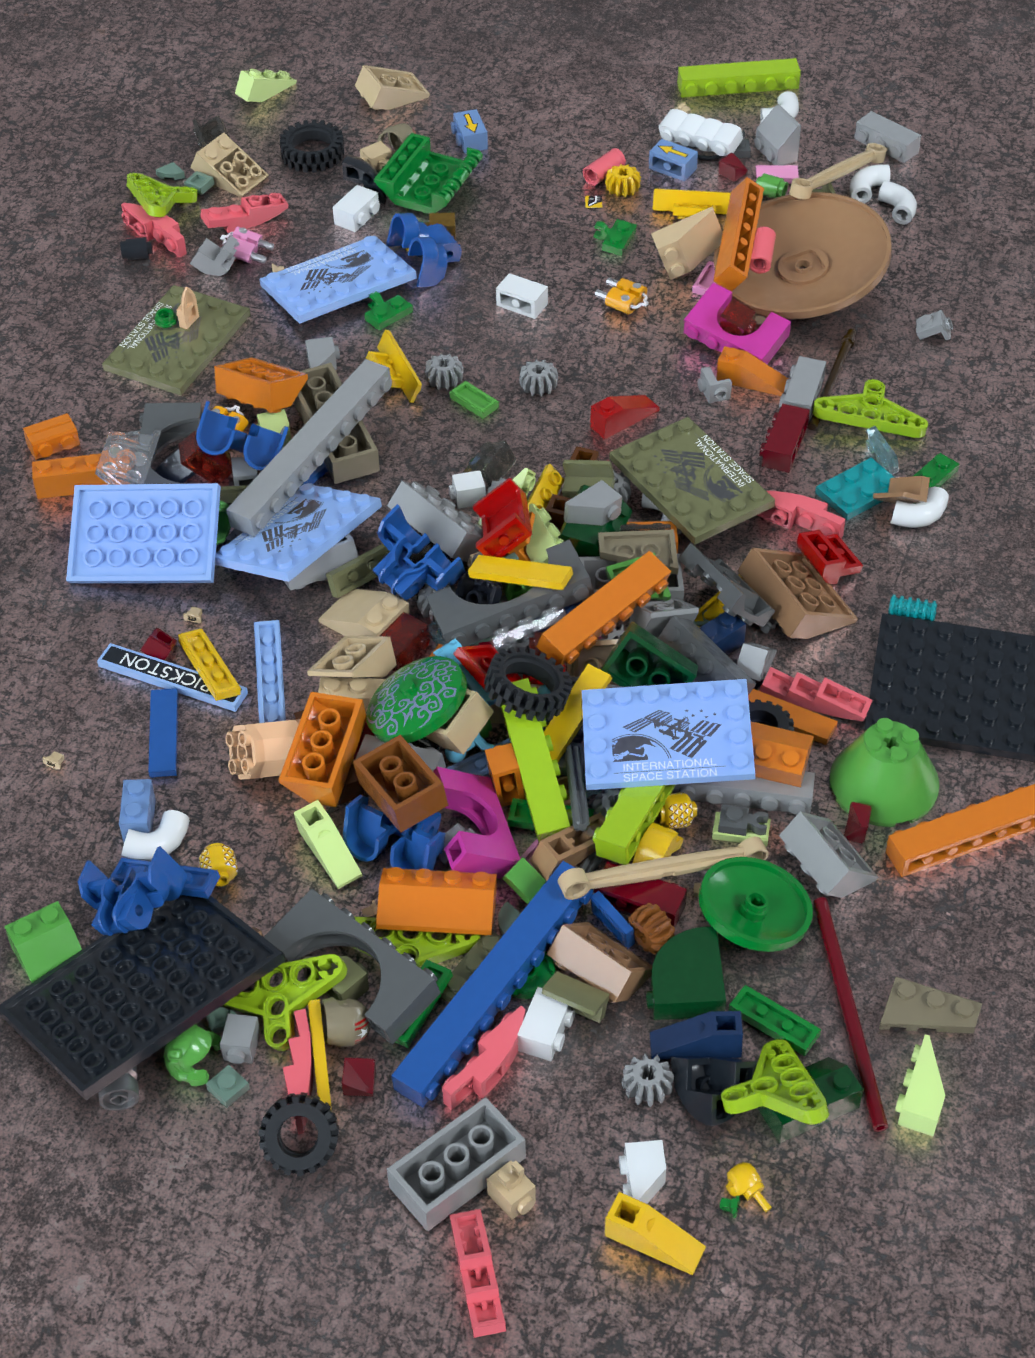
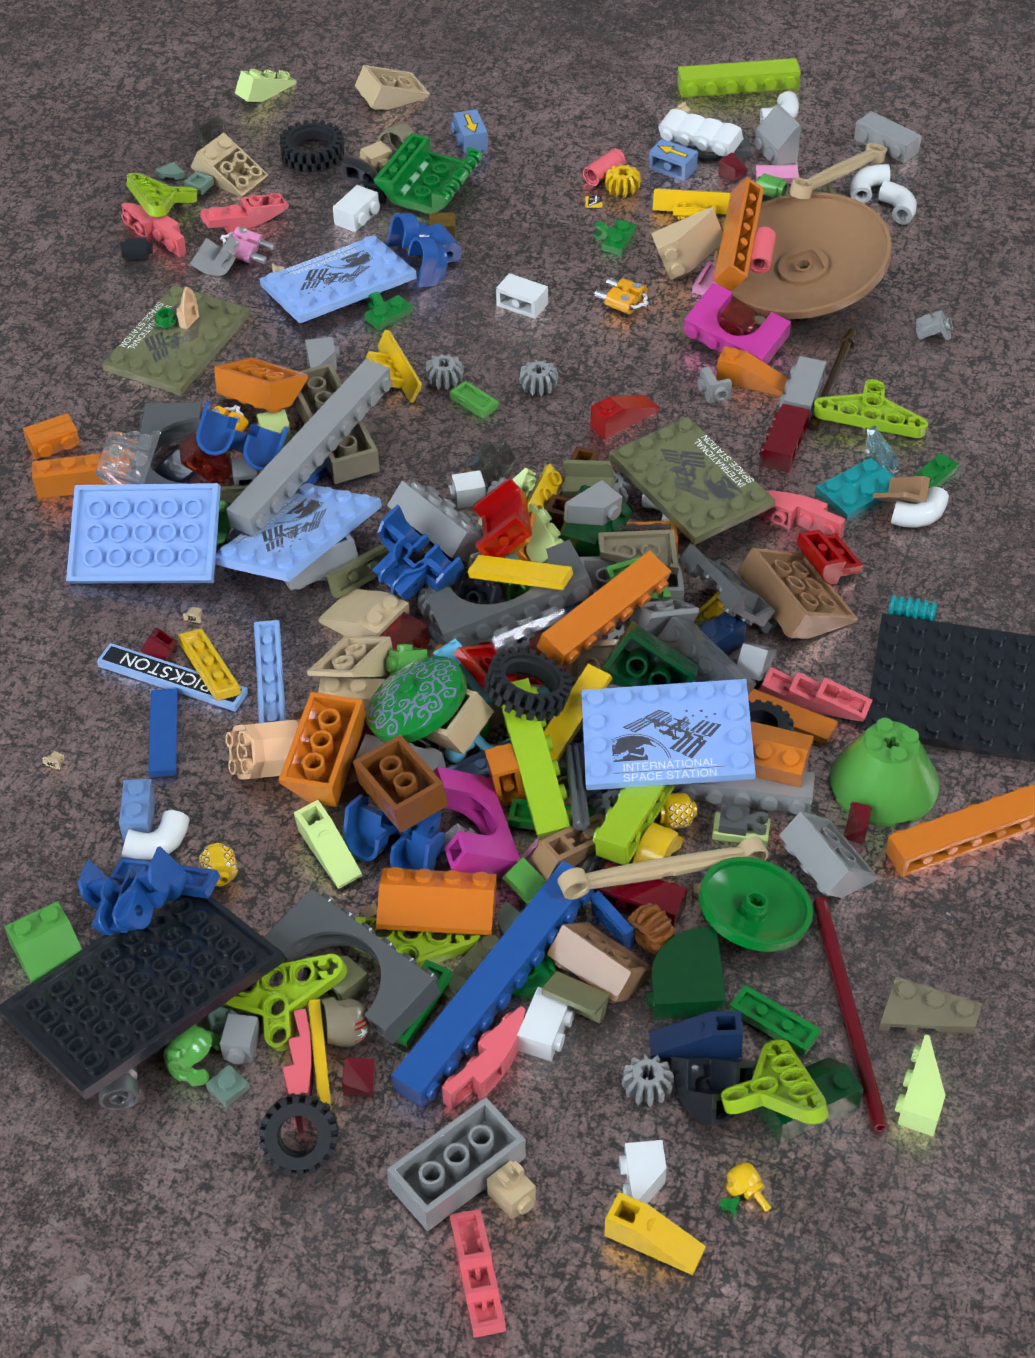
(402, 656): none -> bright green brick

